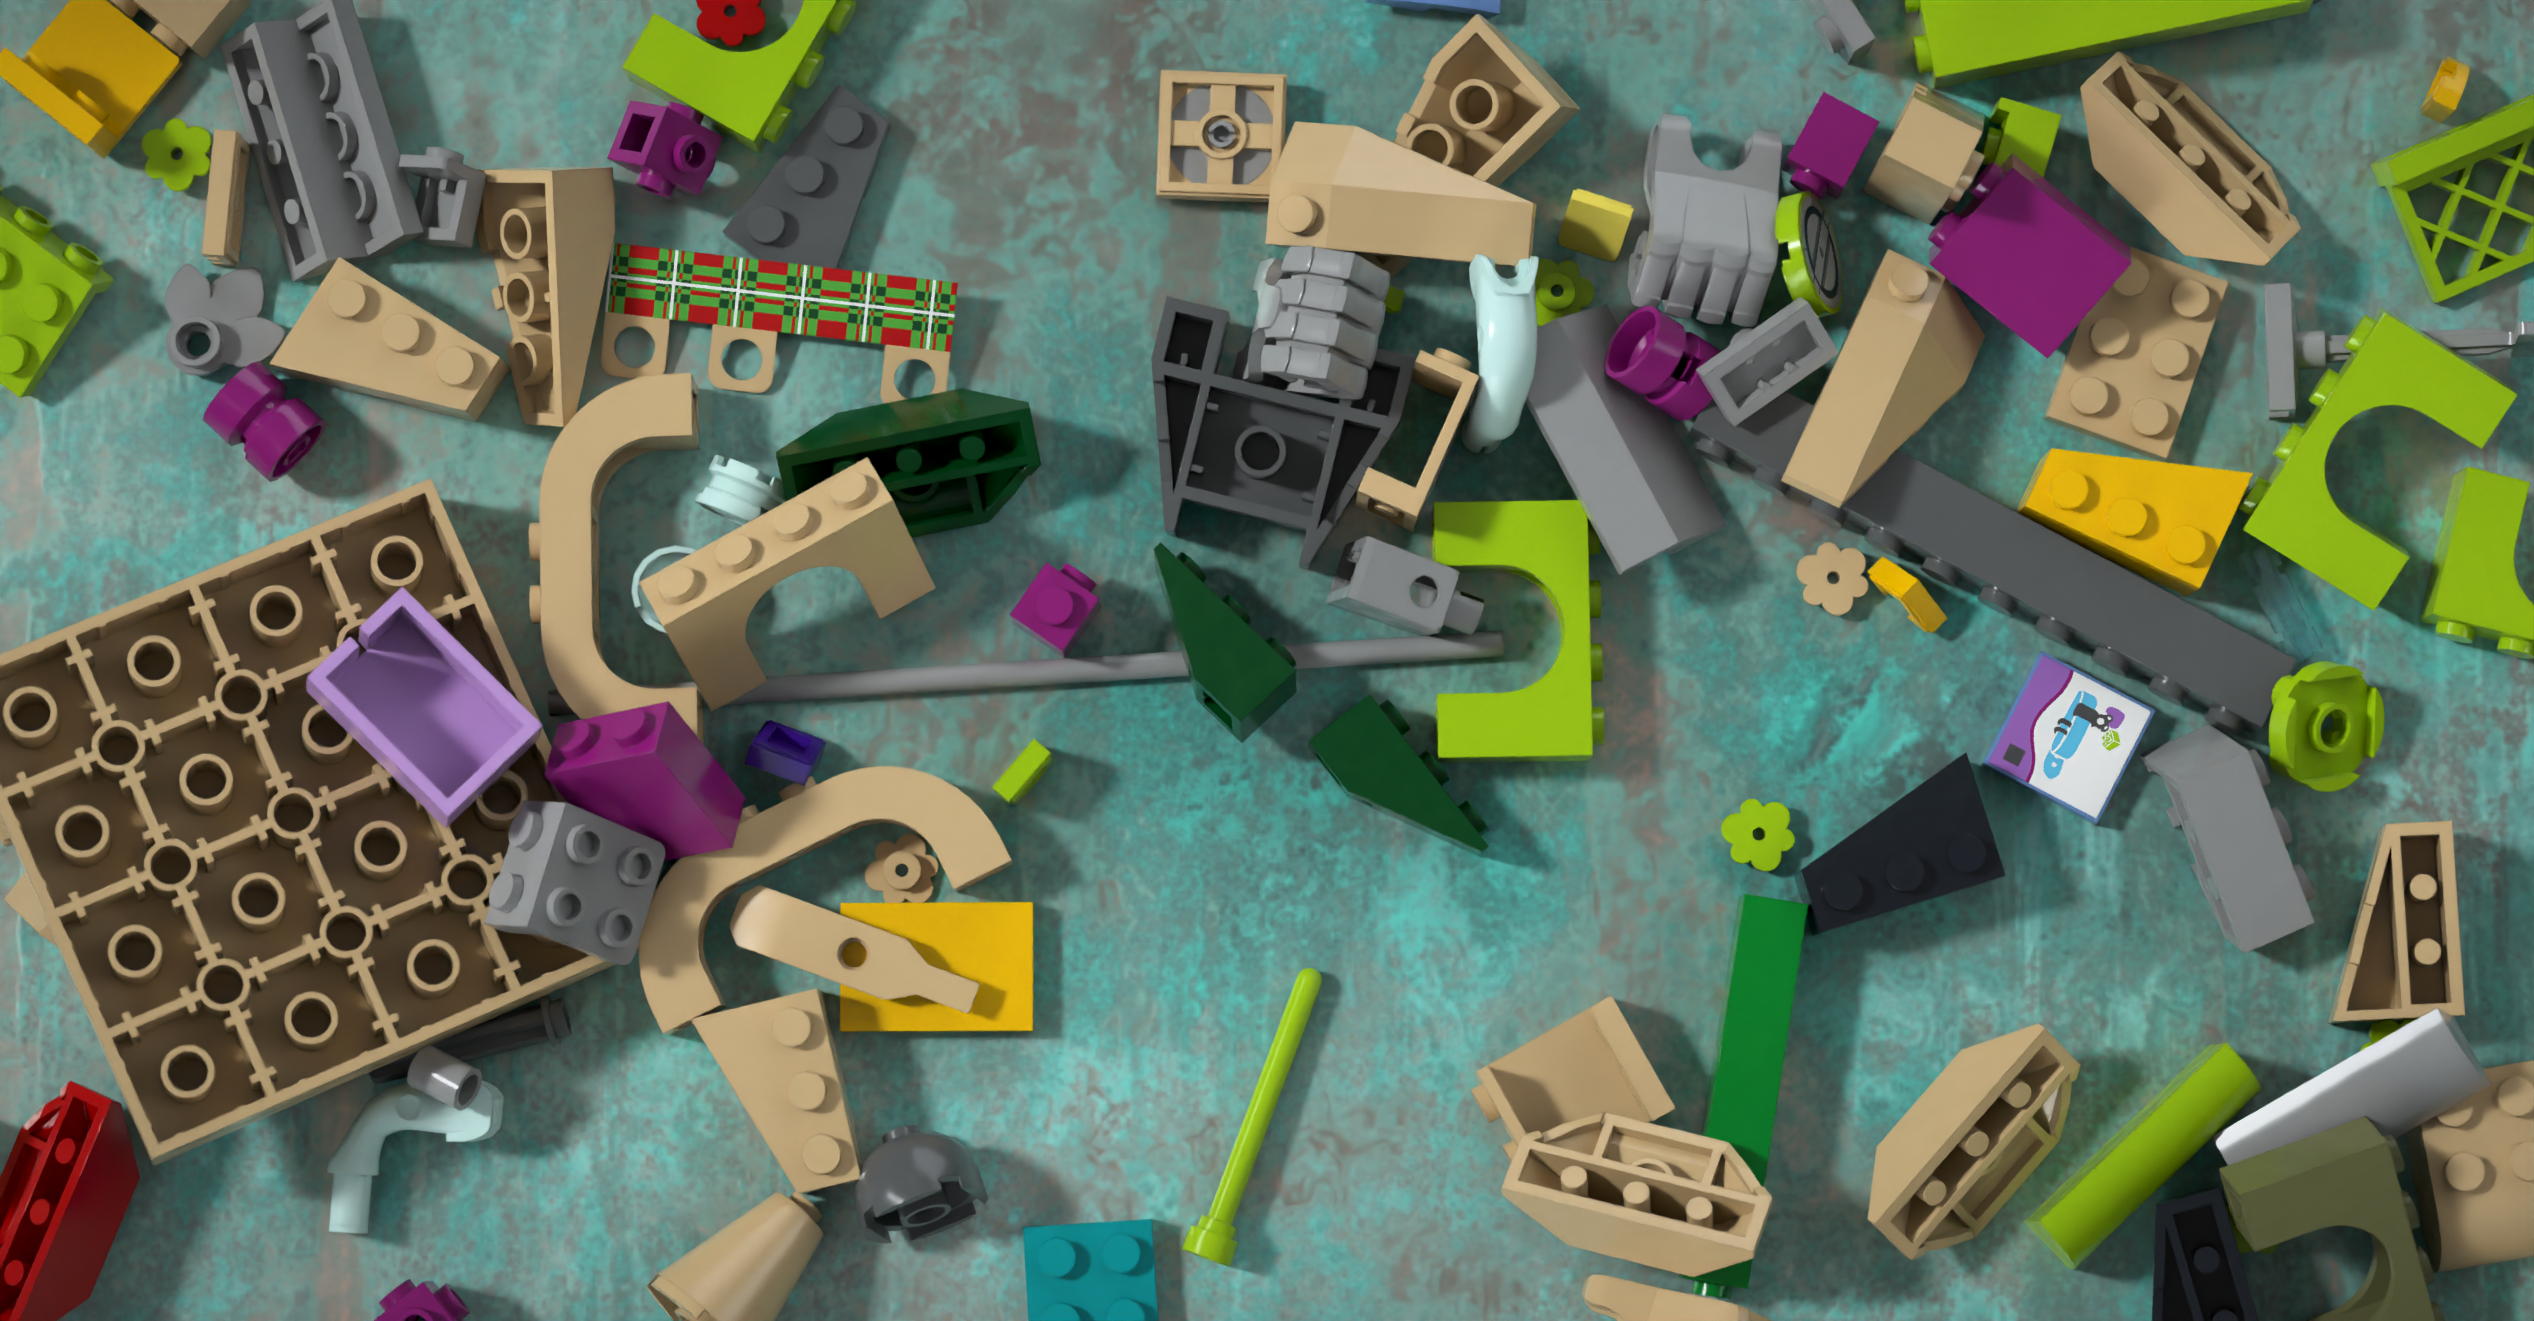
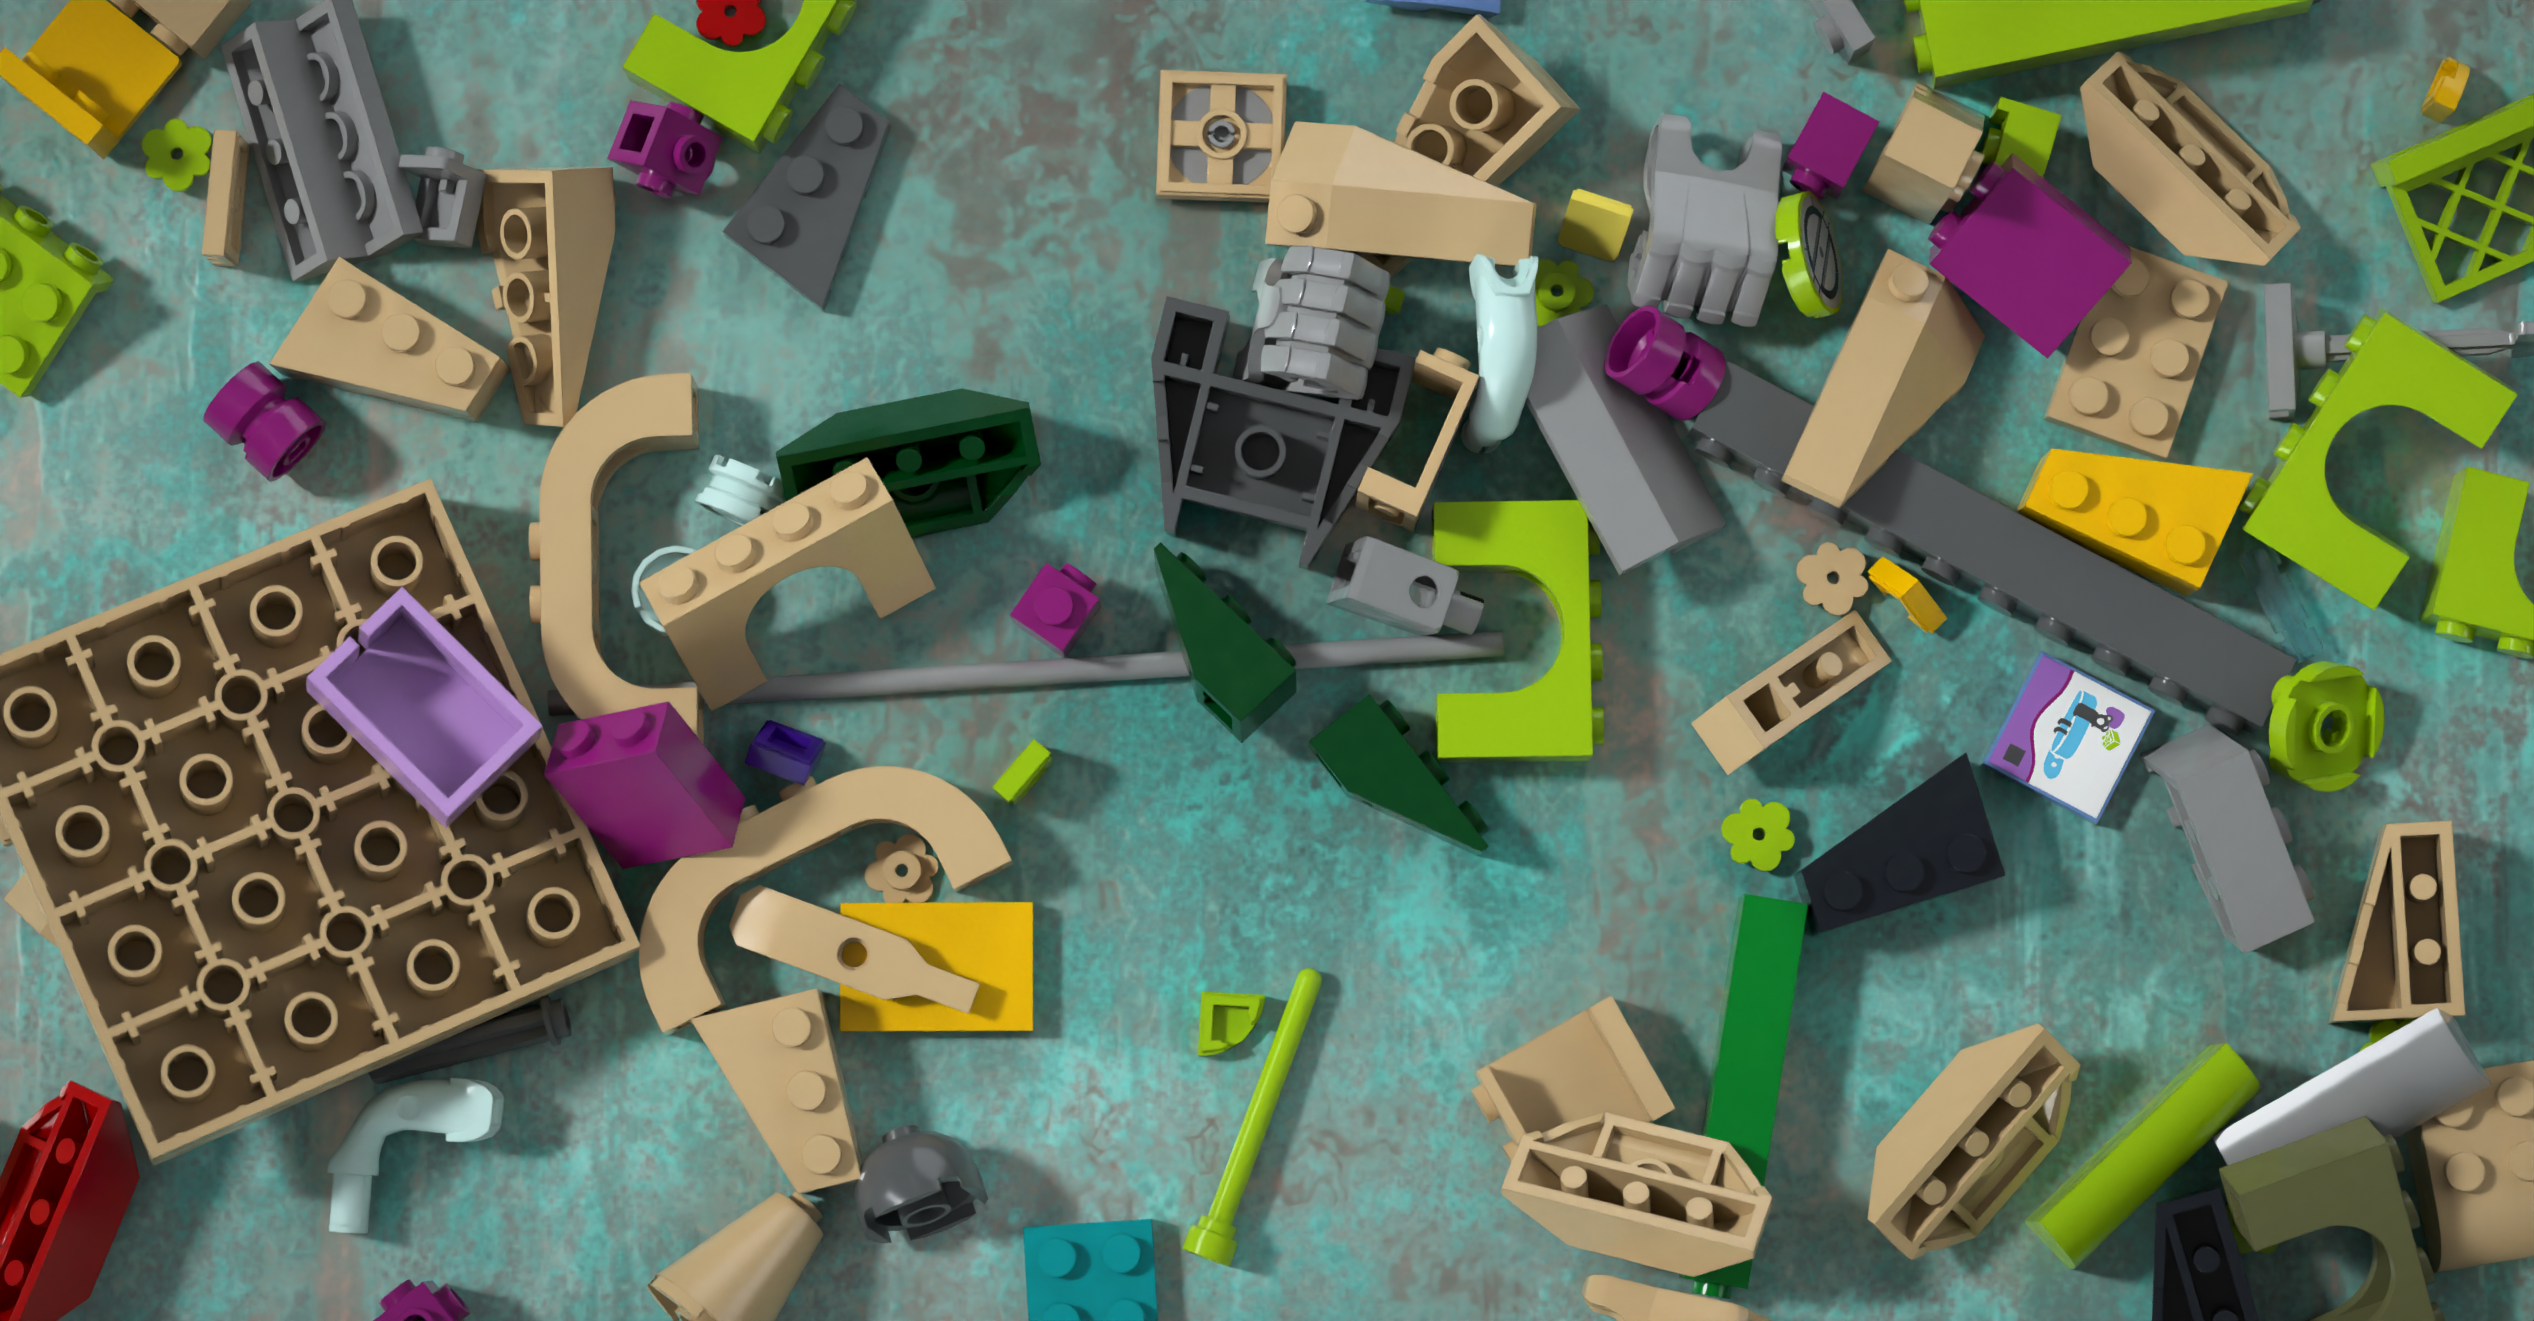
(225, 312): light grey plate -> none
(444, 1077): light grey hinge -> none
(575, 880): light grey bracket -> none
(768, 297): piece -> none
(1227, 1020): none -> lime tile
(1767, 361): light grey tile -> none
(1790, 692): none -> tan slope

